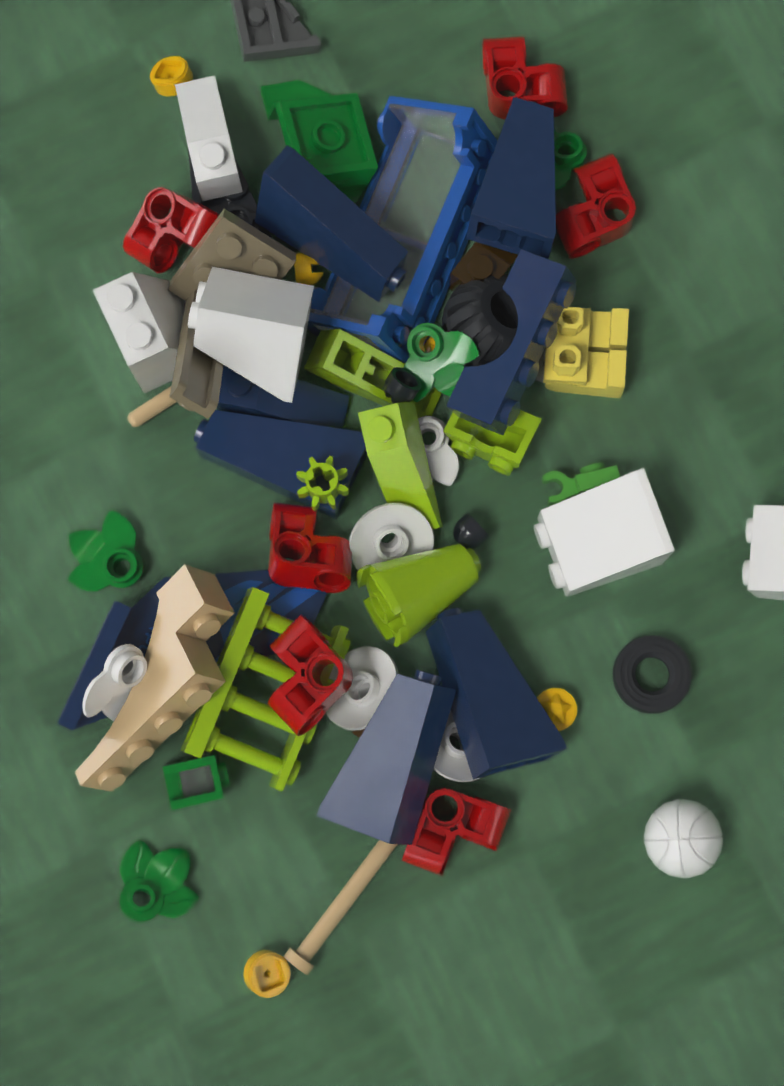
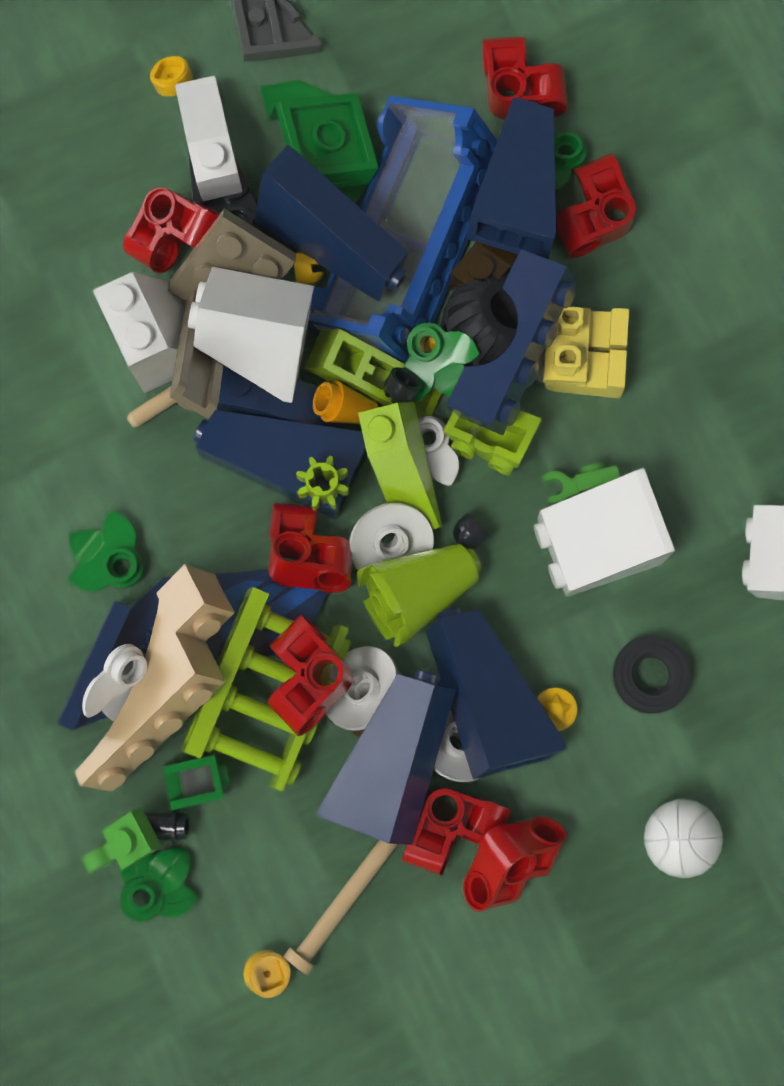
(127, 843): none -> bright green plate
(170, 825): none -> black pin
(340, 403): none -> light orange cone
(509, 858): none -> red piece

